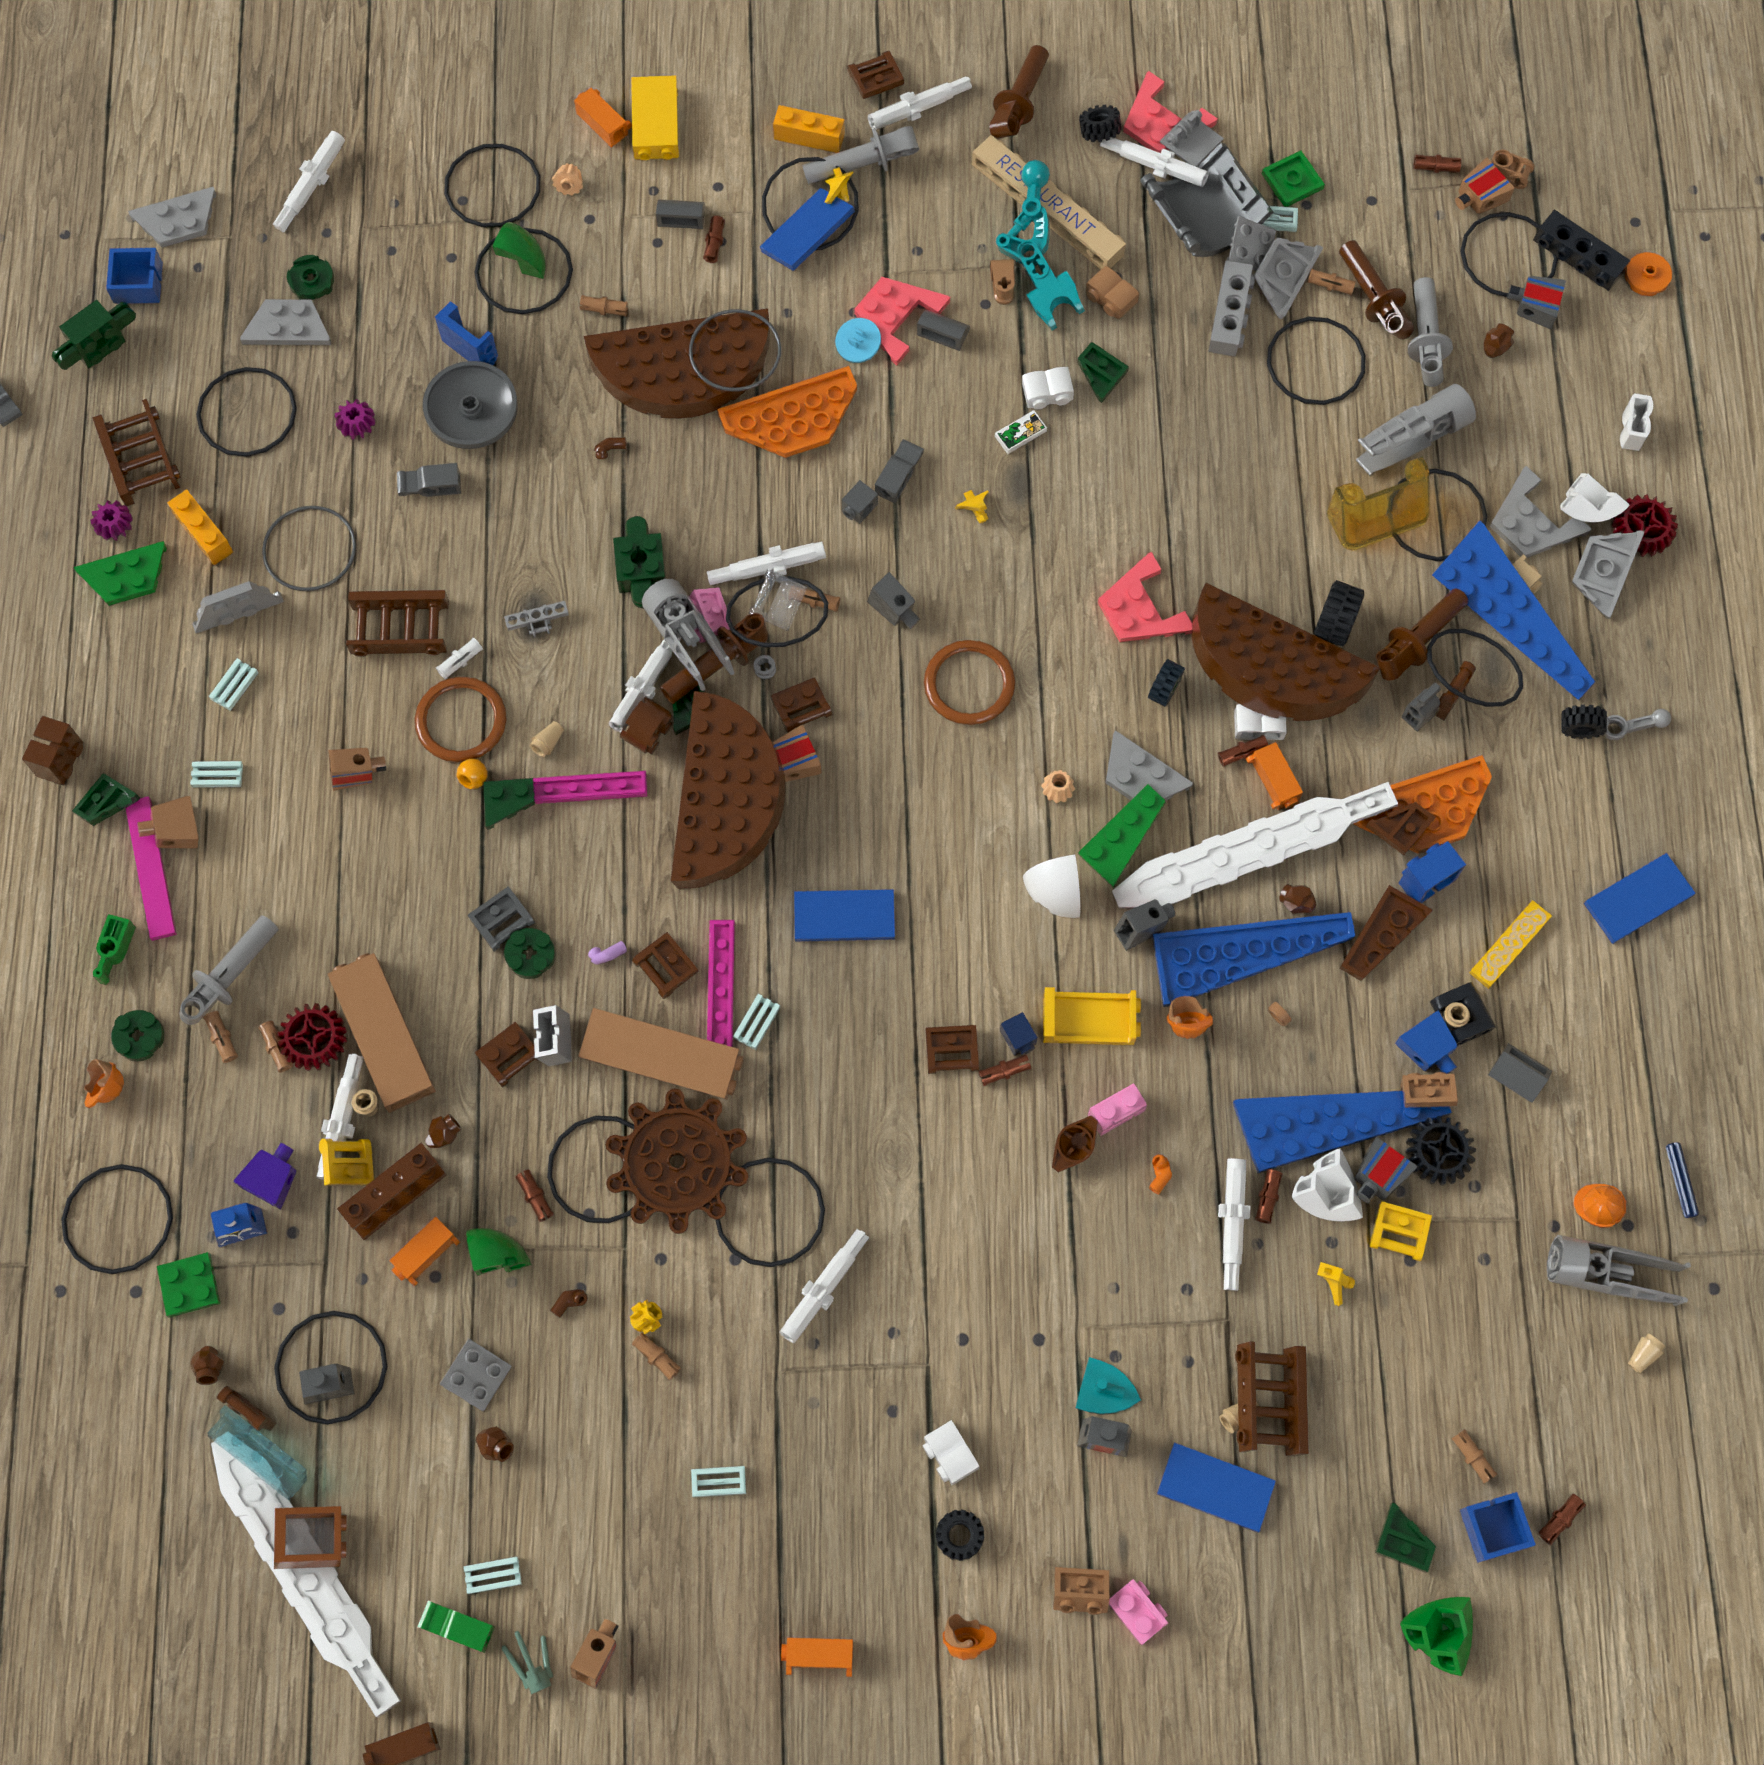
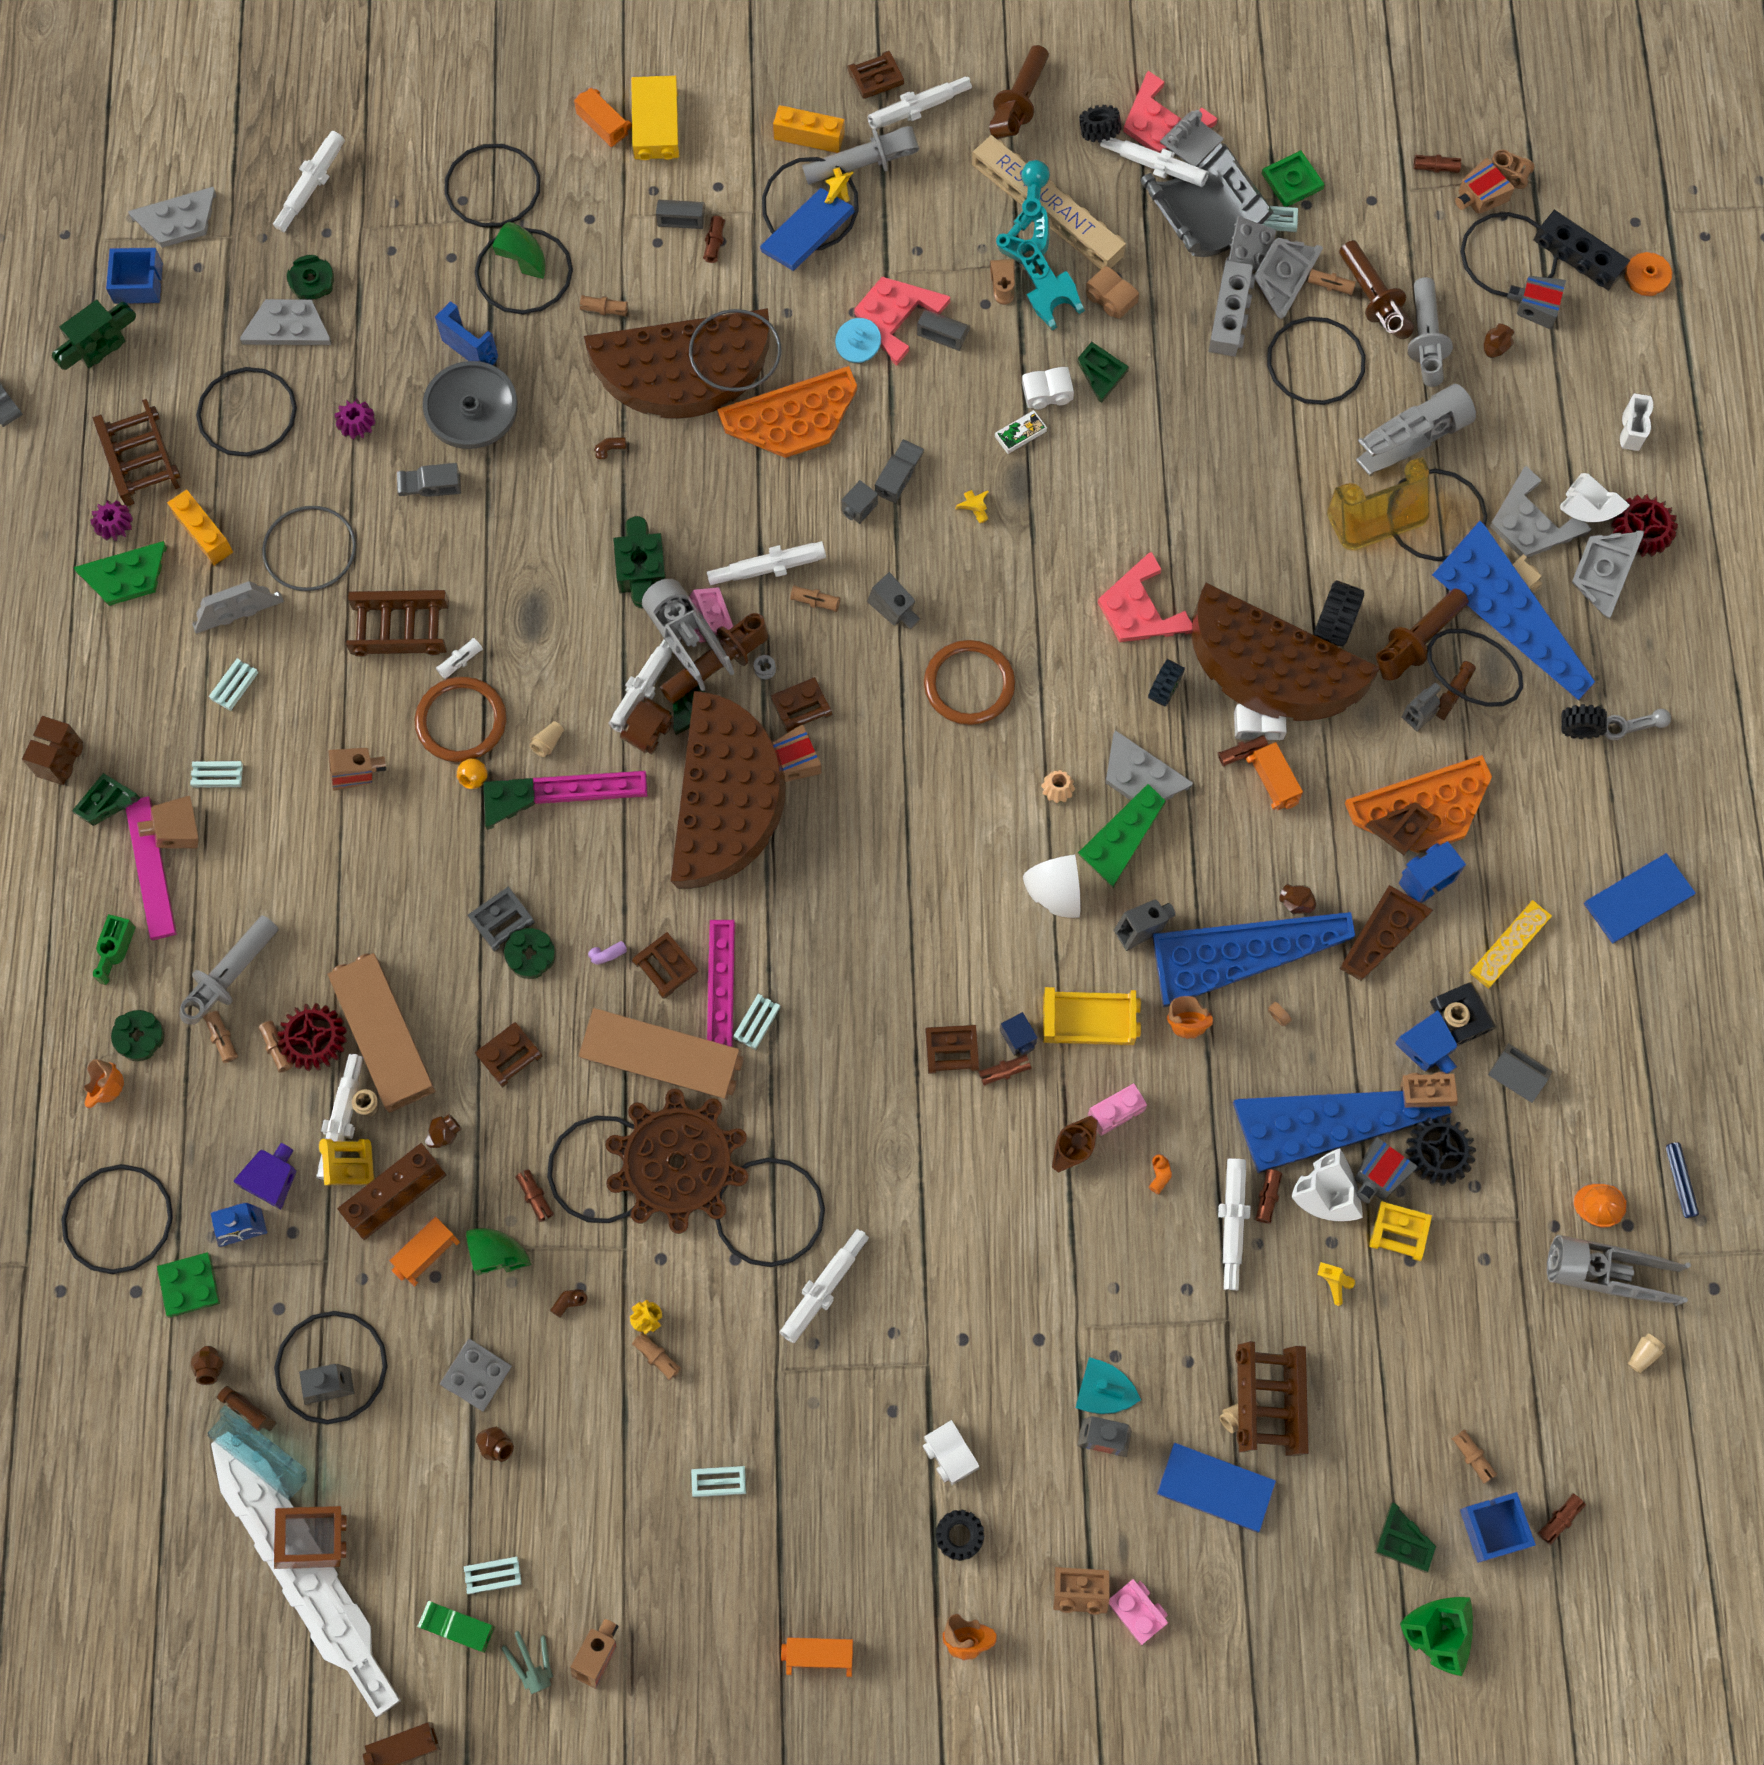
(545, 608): light grey piece -> none
(552, 1035): light grey brick -> none
(568, 179): light nougat piece -> none
(781, 644): black piece -> none
(785, 602): clear plate -> none
(844, 915): blue tile -> none
(1250, 848): white plate -> none

